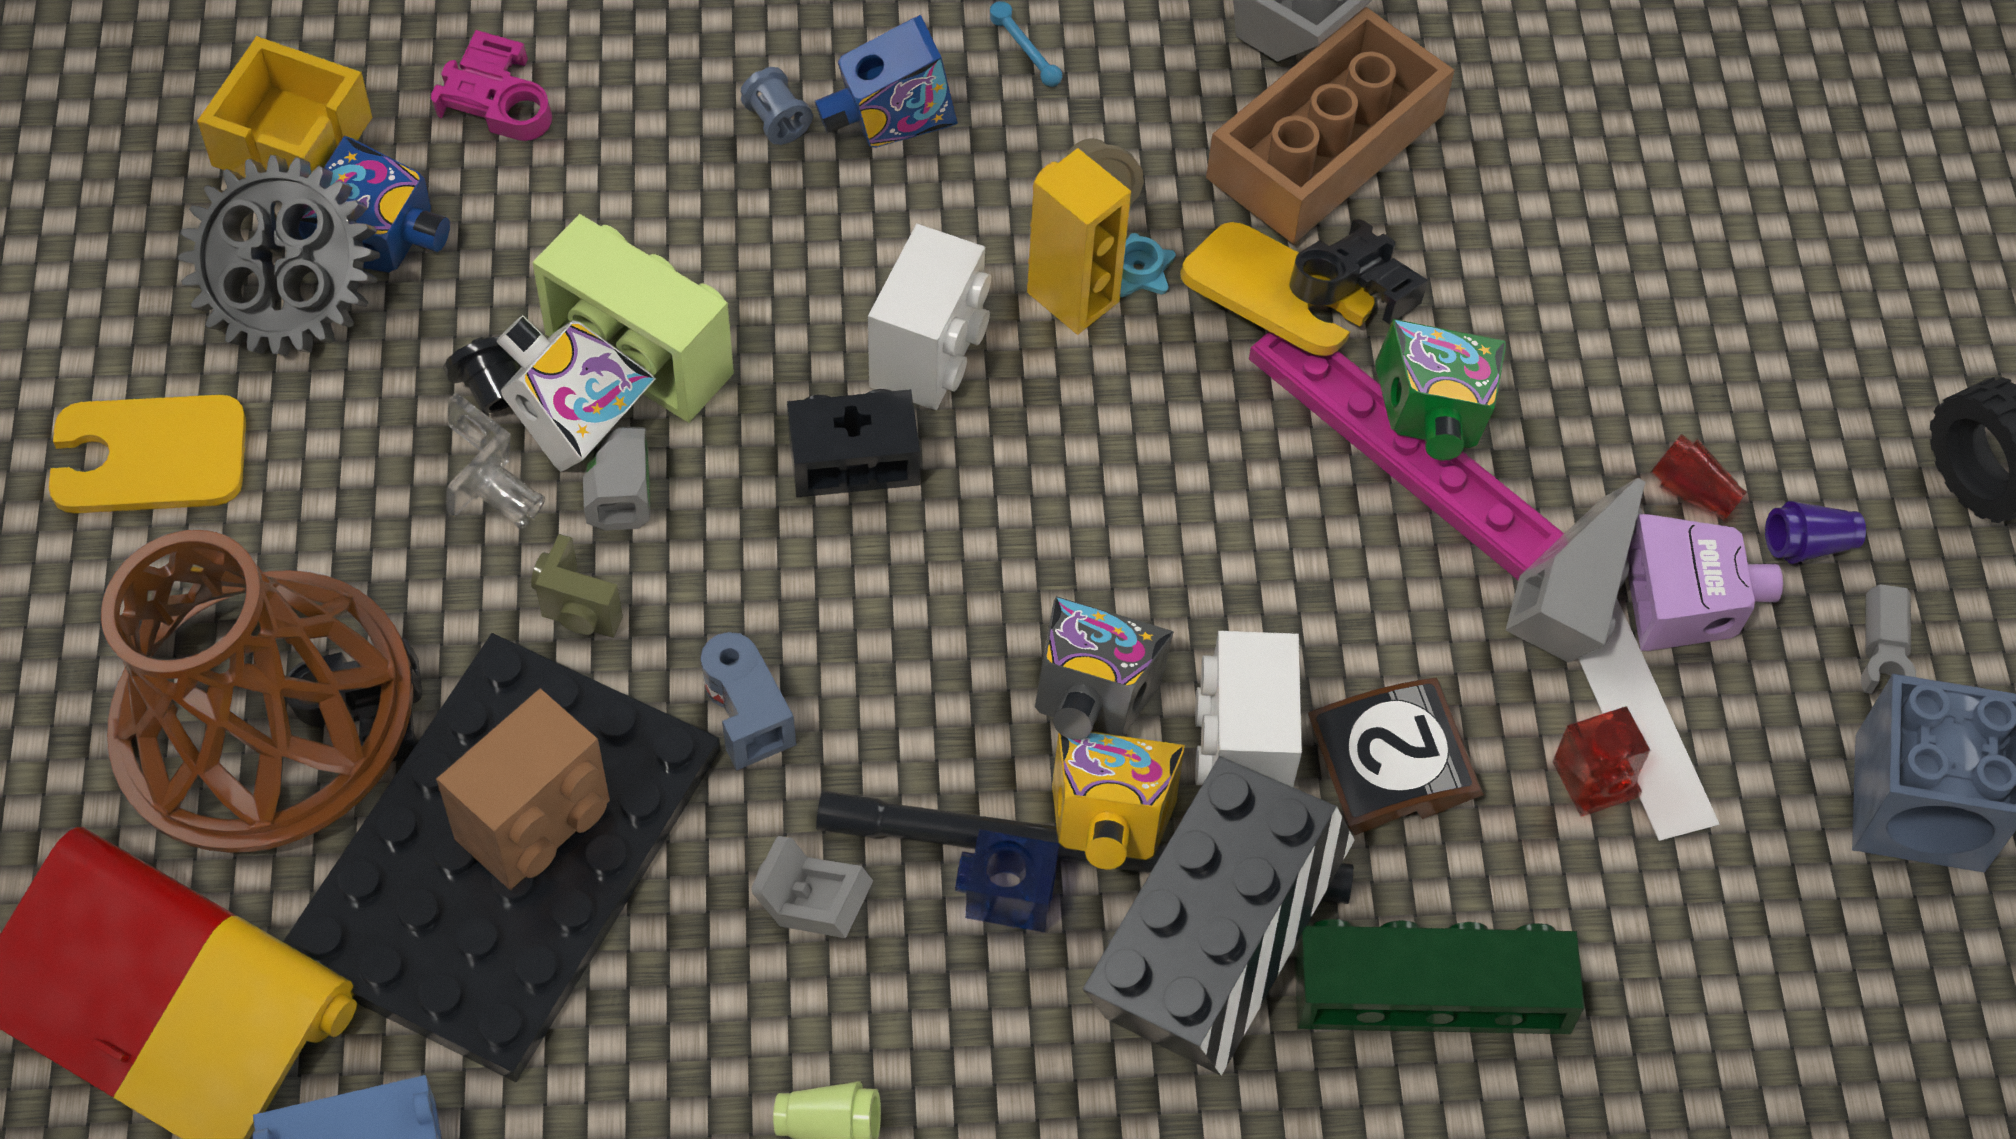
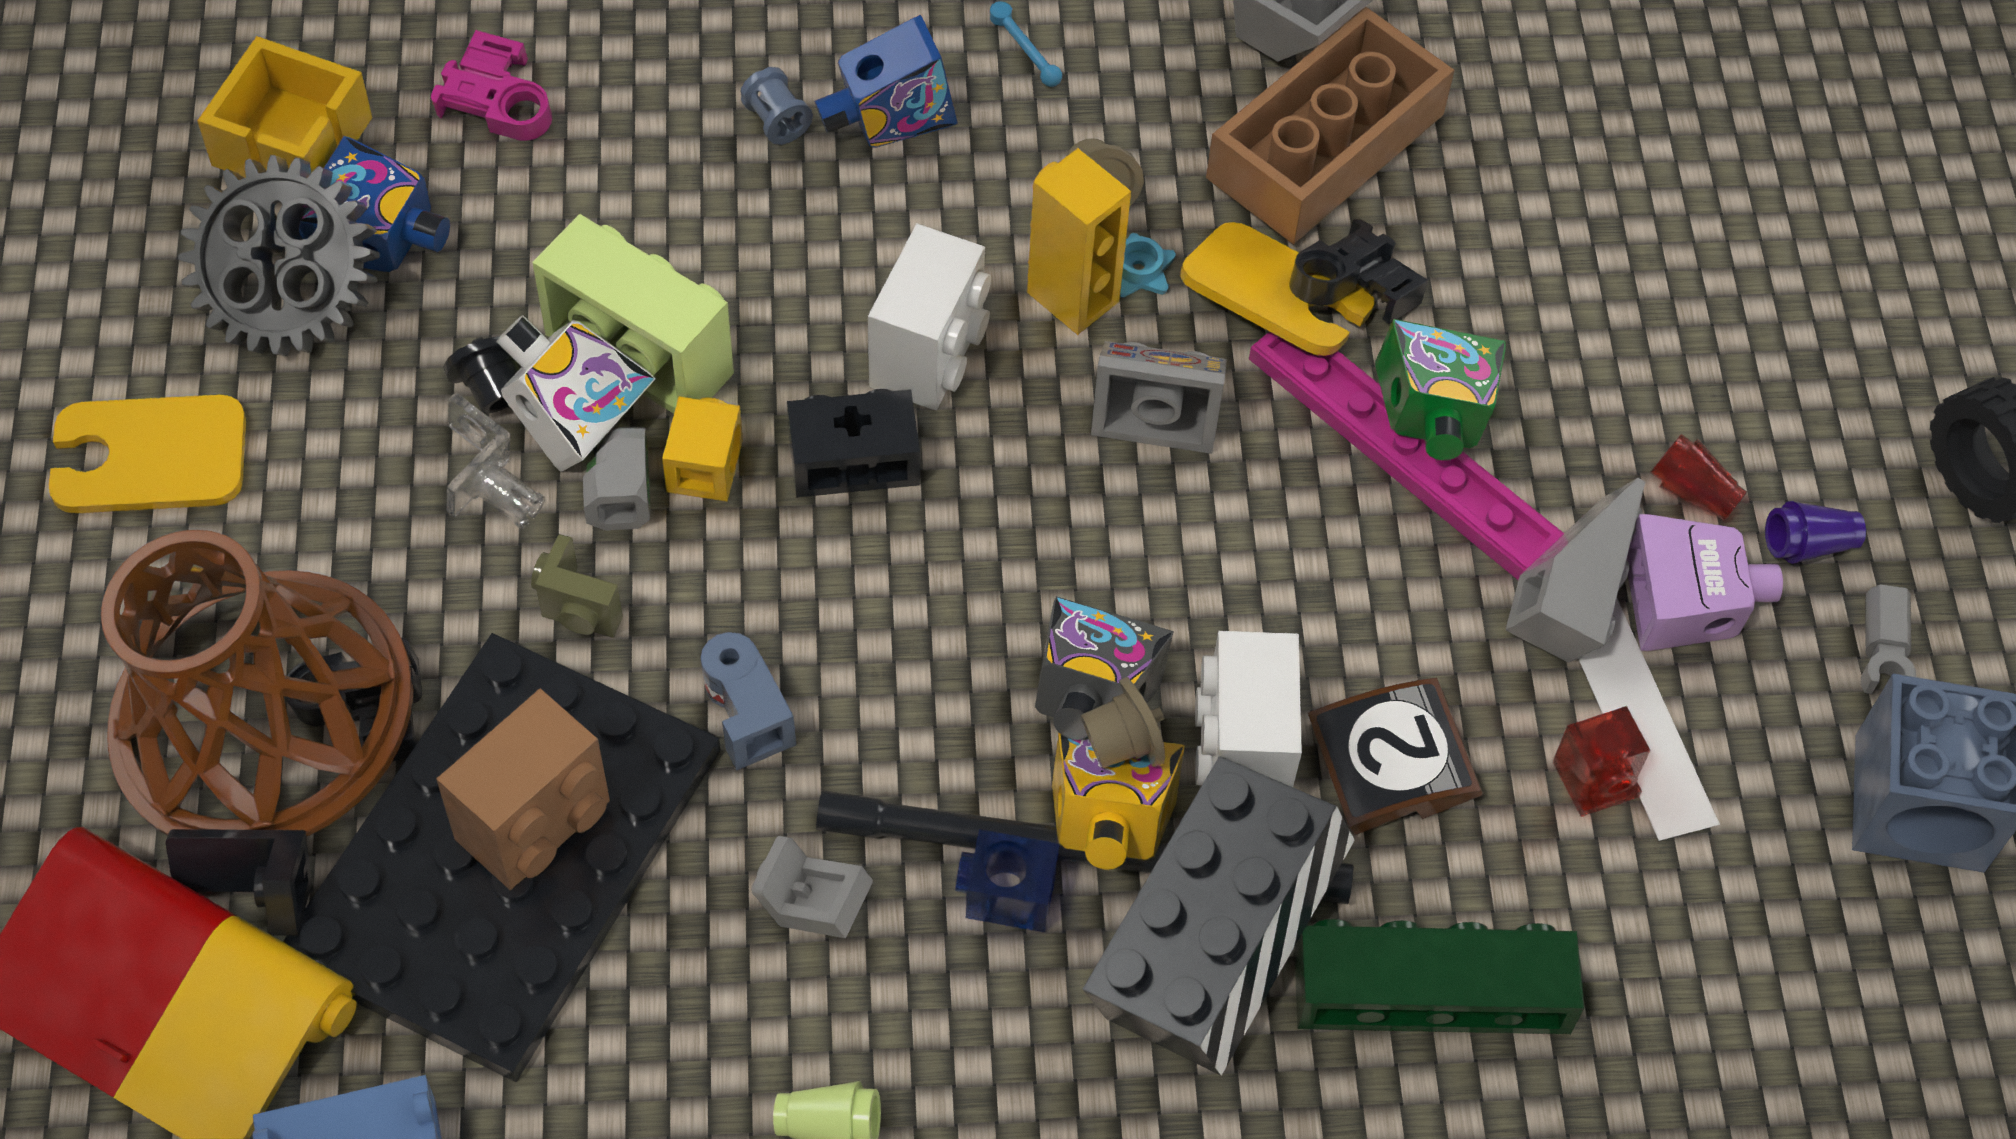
(256, 861): none -> black bracket
(702, 448): none -> yellow brick
(1125, 728): none -> dark tan piece
(1158, 396): none -> light grey slope

